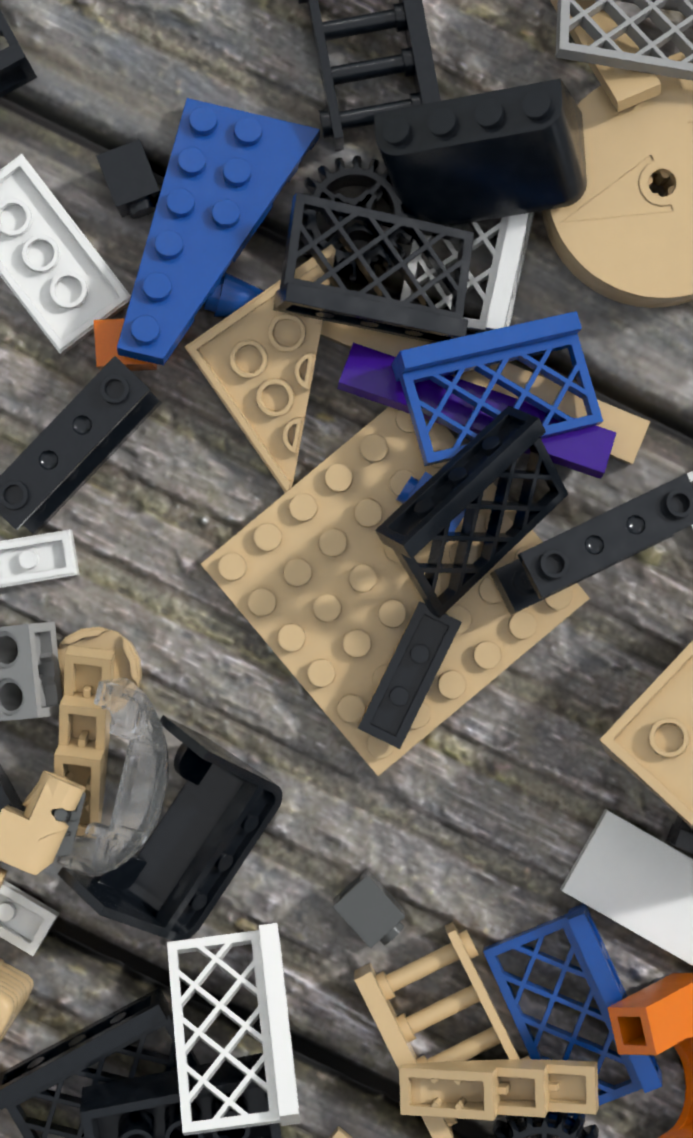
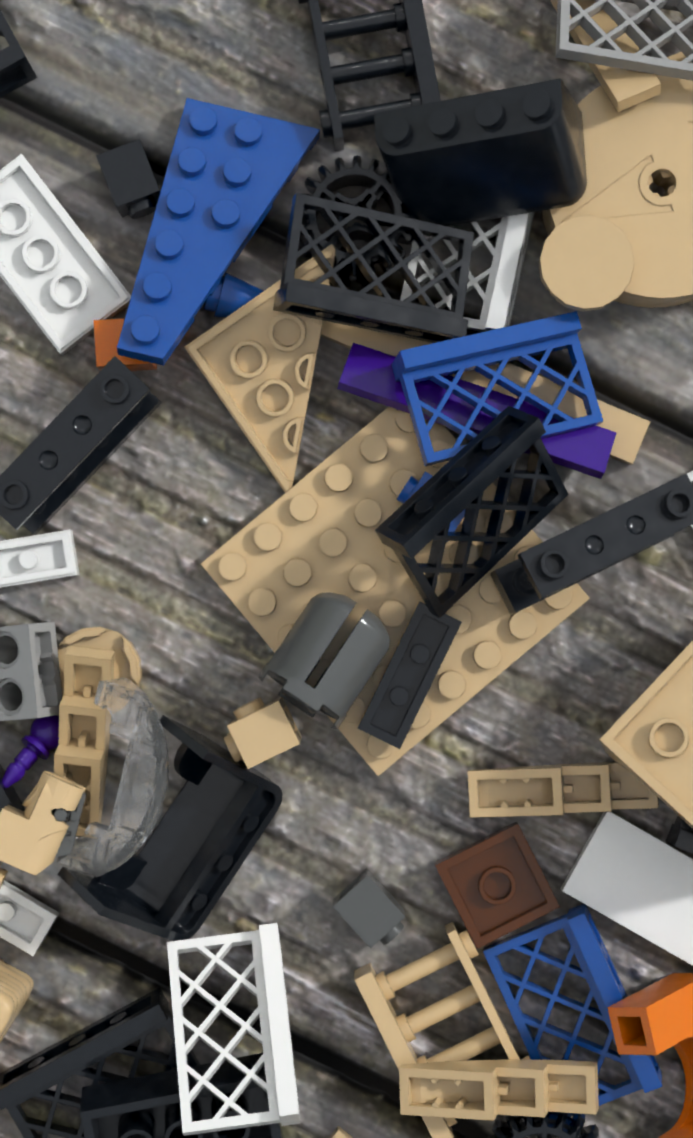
(42, 738): none -> dark purple bar
(261, 732): none -> tan brick
(347, 672): none -> dark grey cylinder
(497, 885): none -> reddish brown plate
(556, 790): none -> tan slope
(586, 263): none -> tan tile

